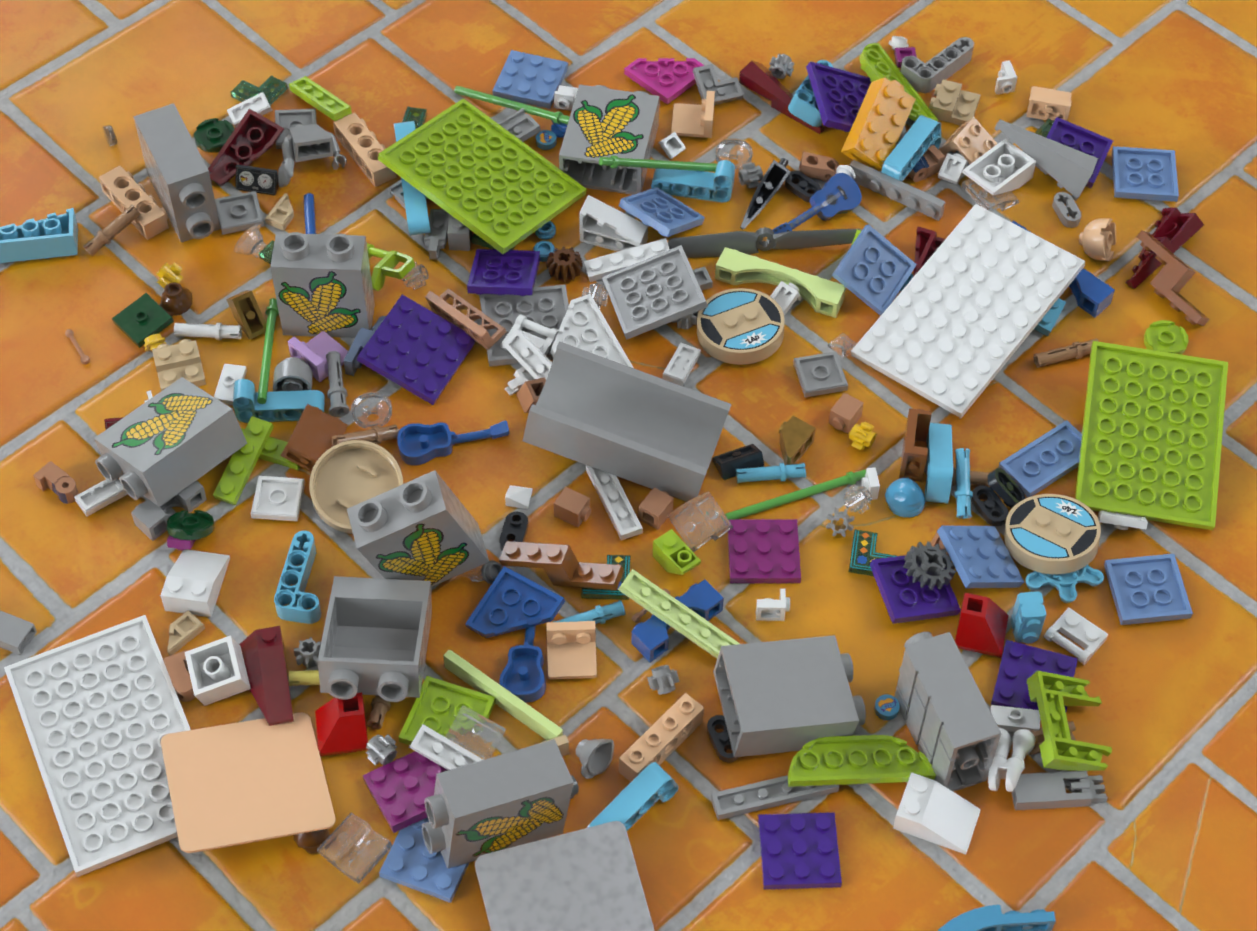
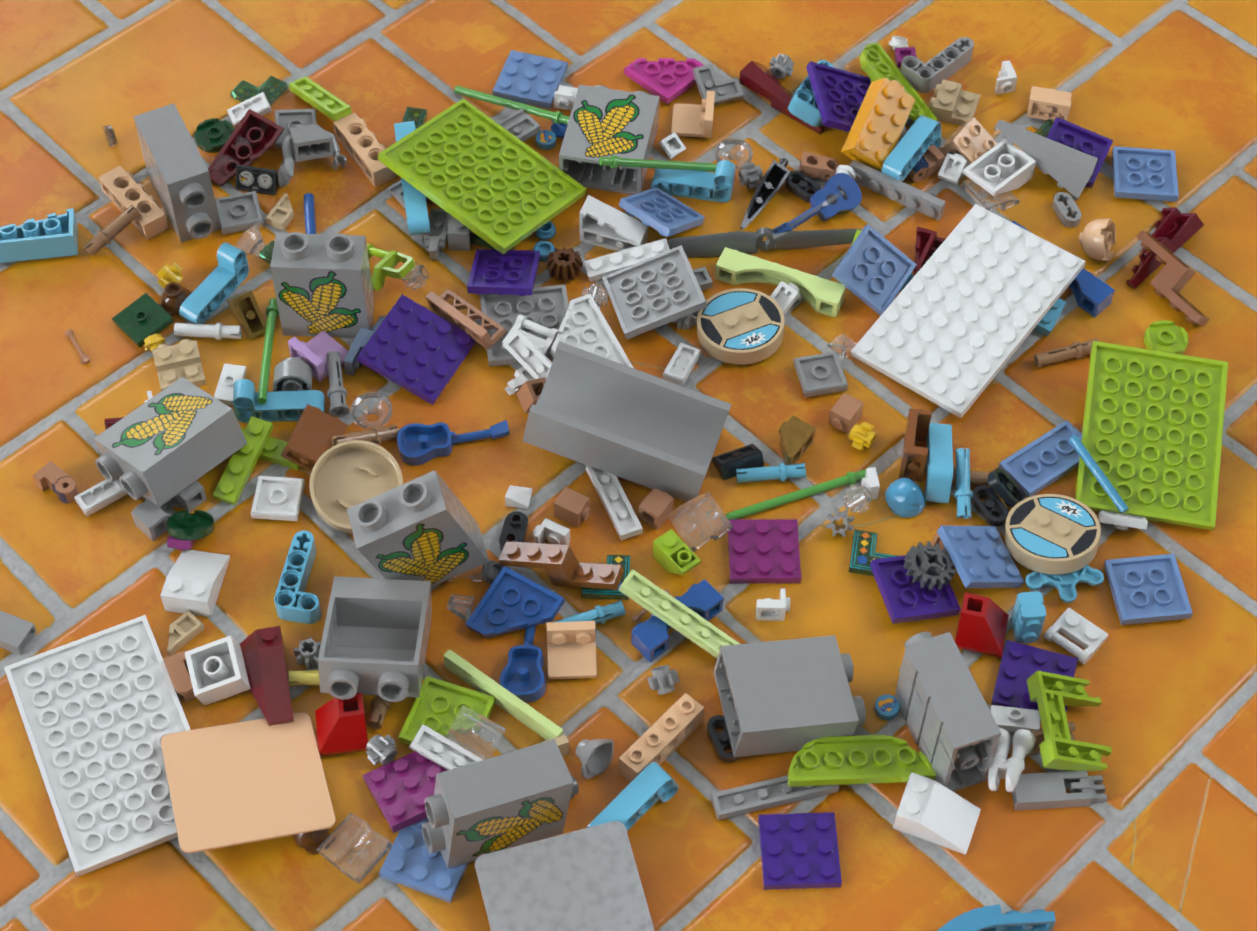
(218, 286): none -> medium azure beam
(461, 605): none -> clear slope
(552, 532): none -> white bracket
(1098, 473): none -> dark azure bar

